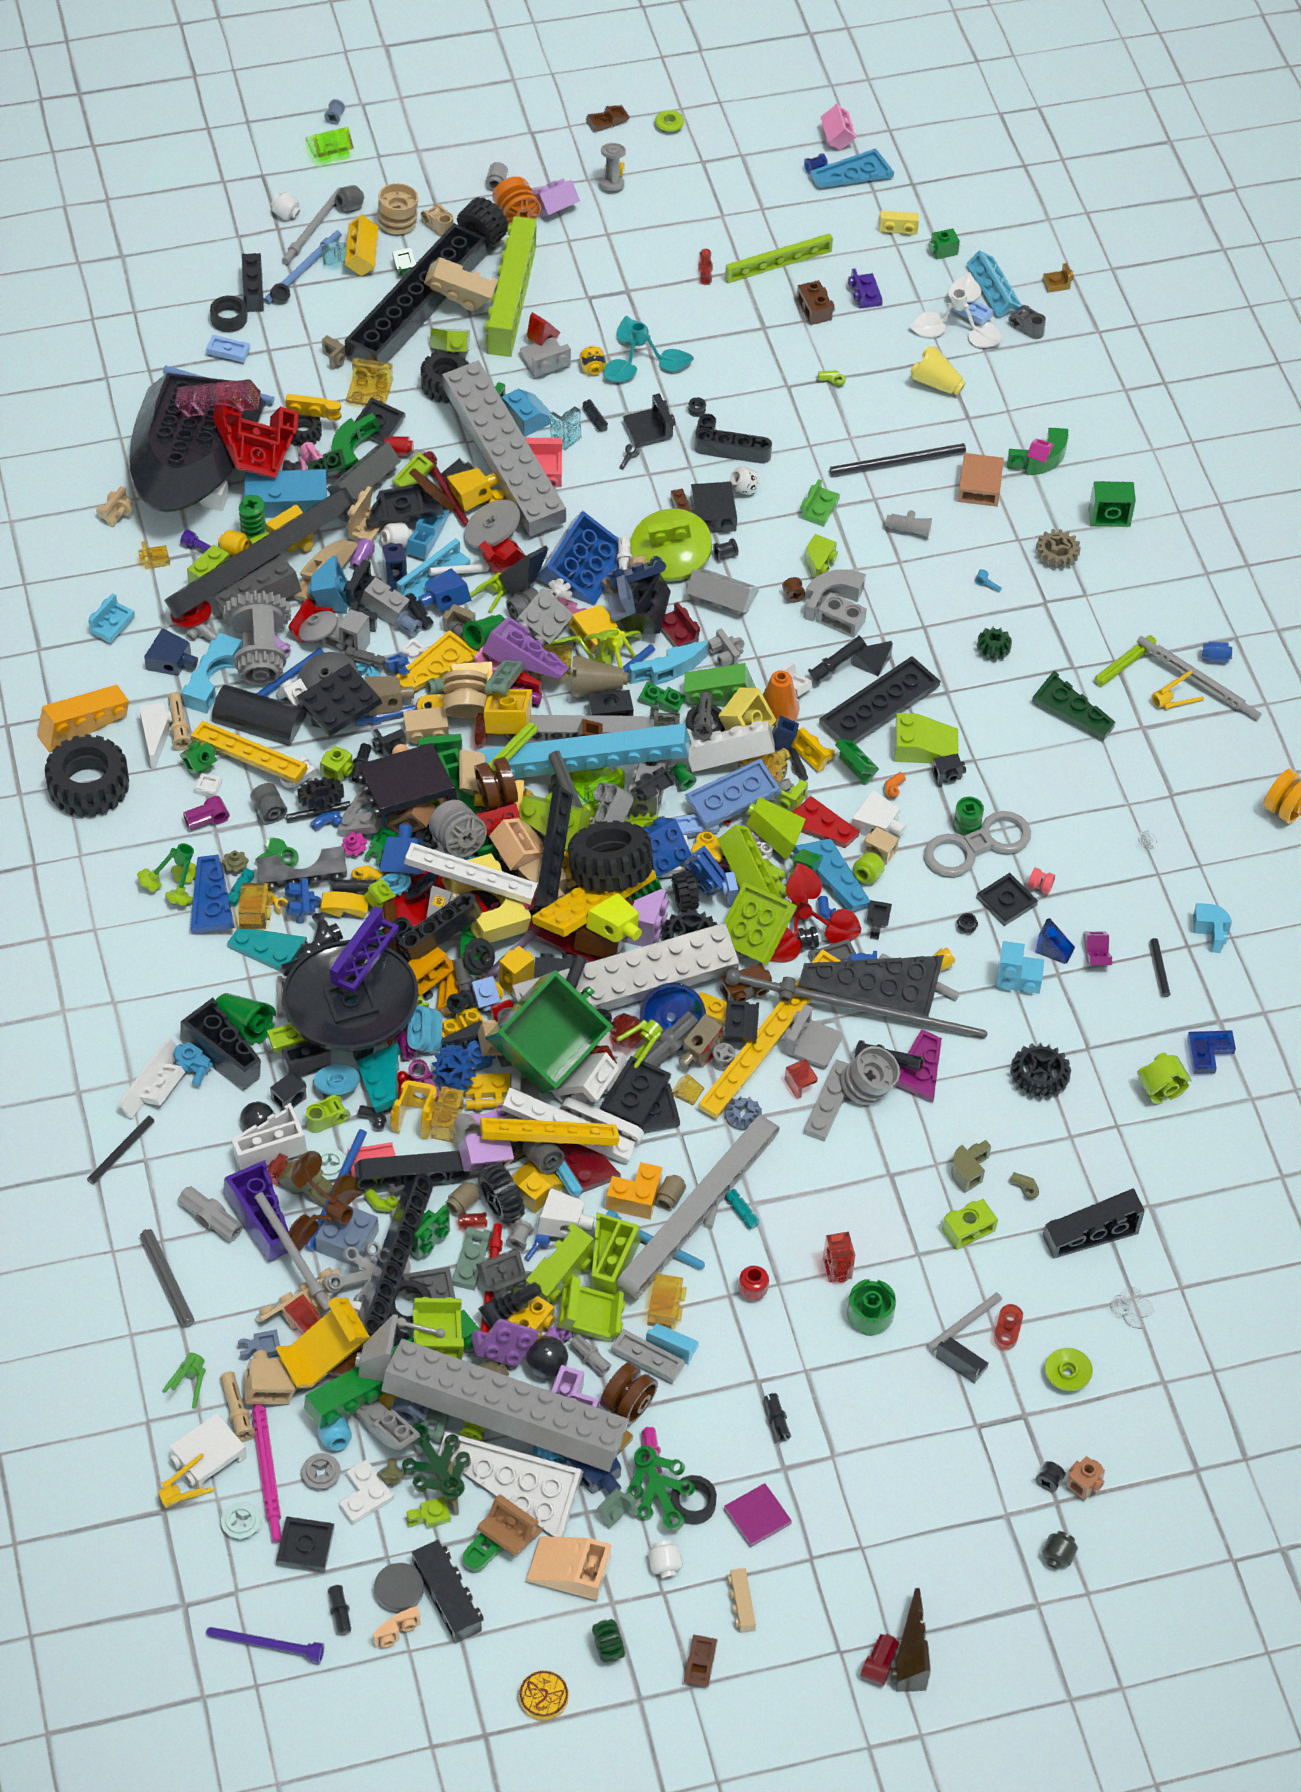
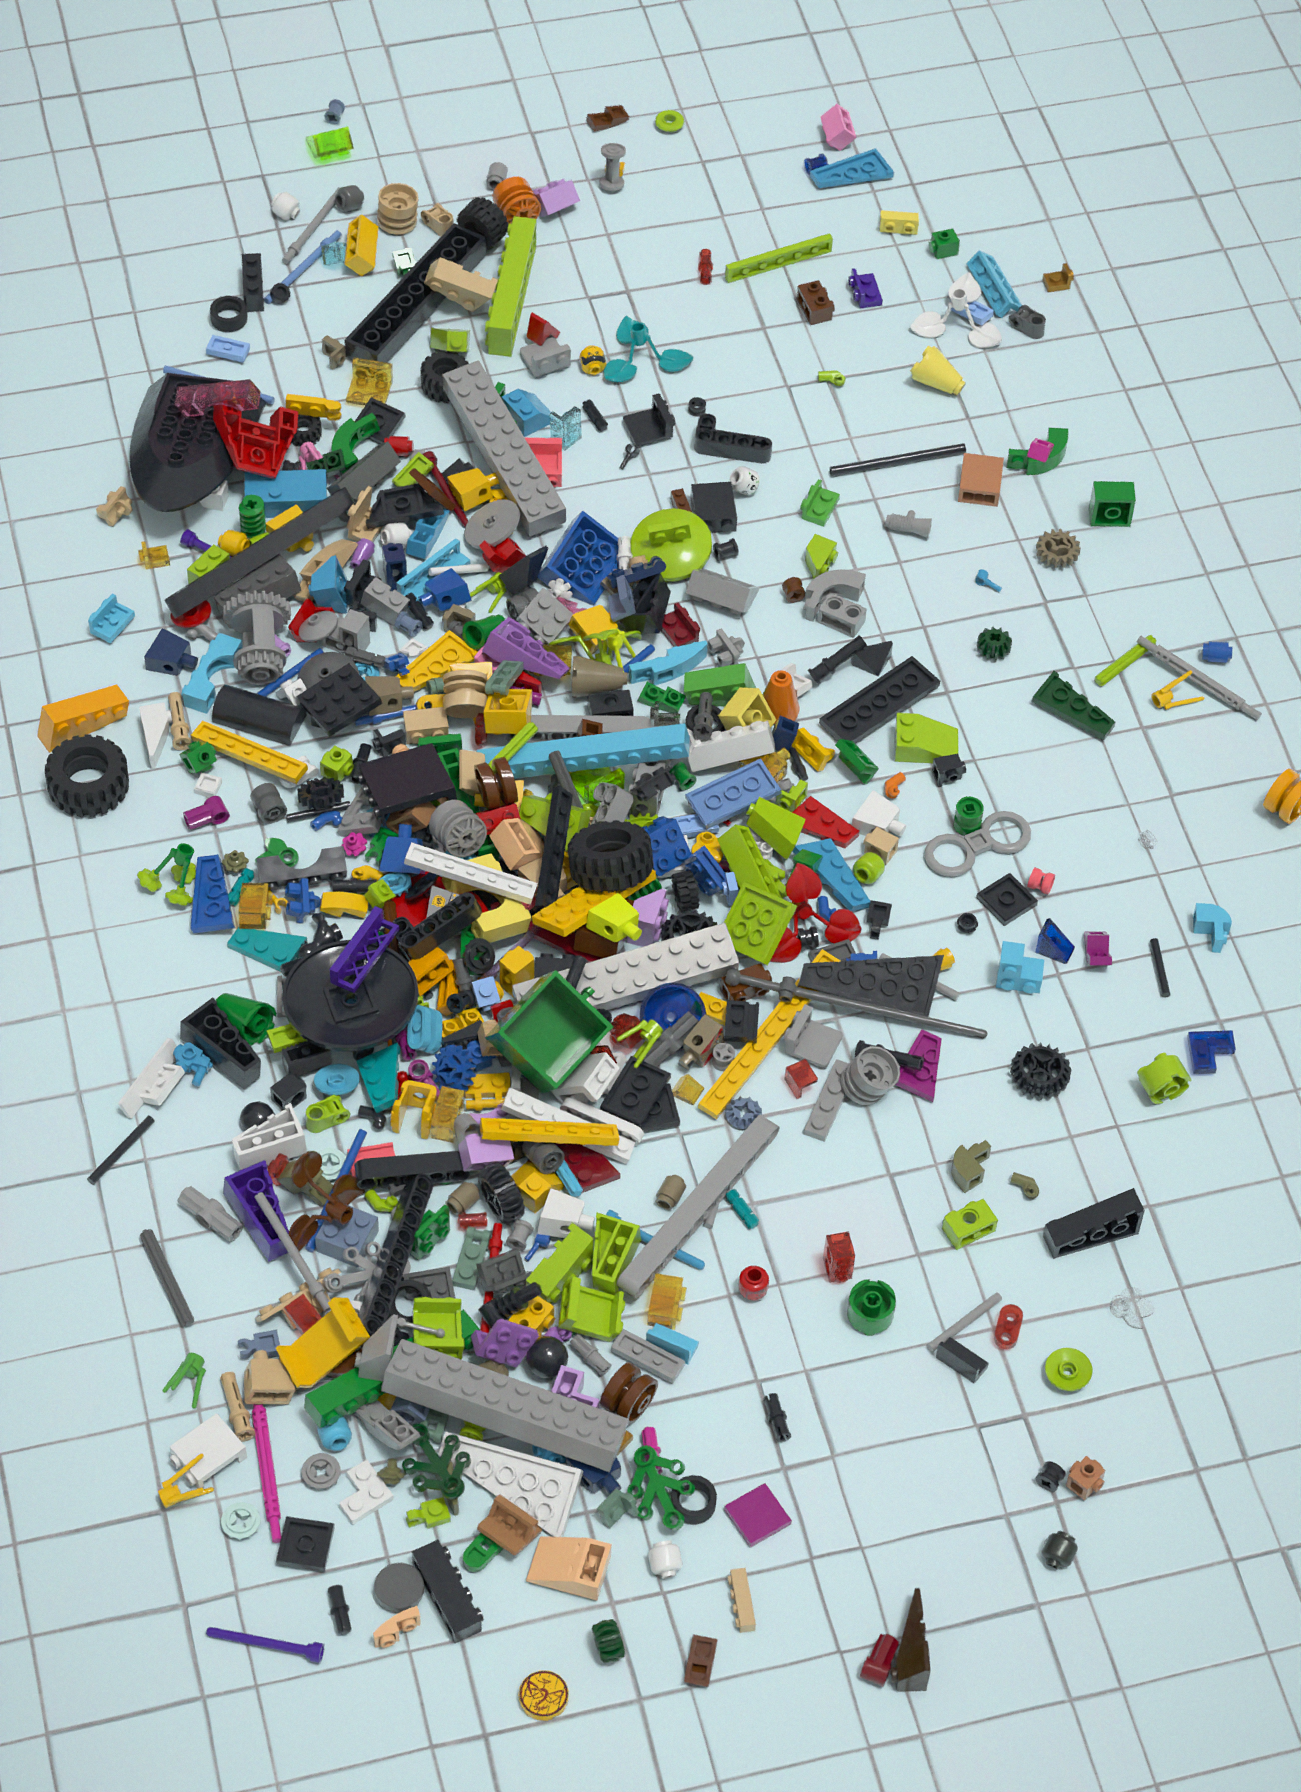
(636, 1196): light orange brick -> none

